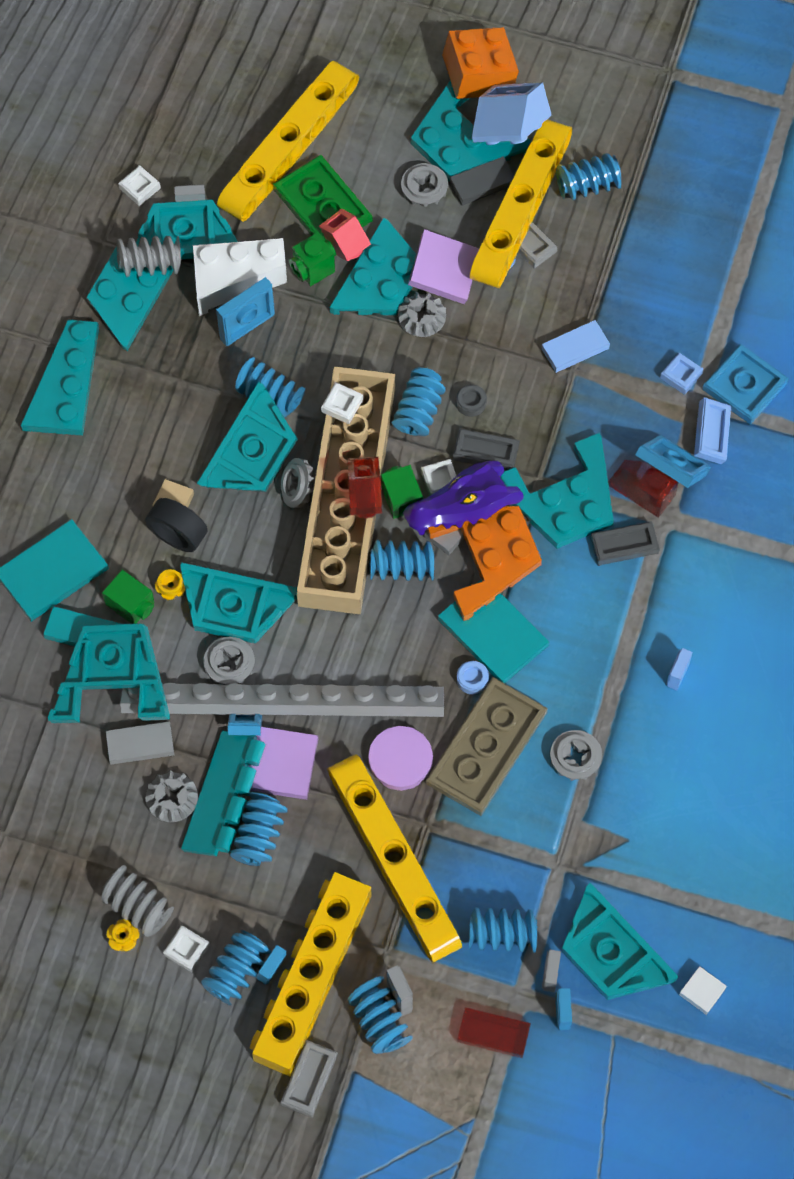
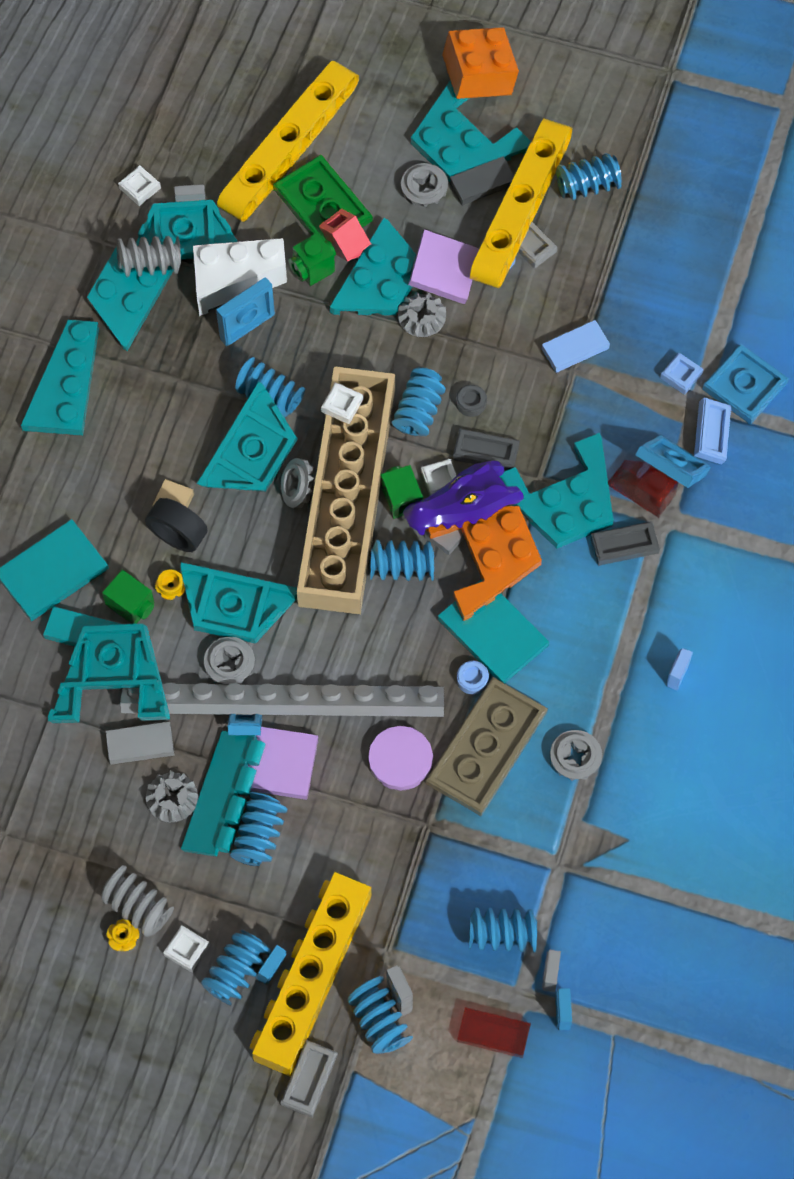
(364, 486): clear red slope -> none
(403, 877): yellow beam -> none
(510, 113): light blue slope -> none
(612, 951): teal wing -> none
(703, 990): white tile -> none

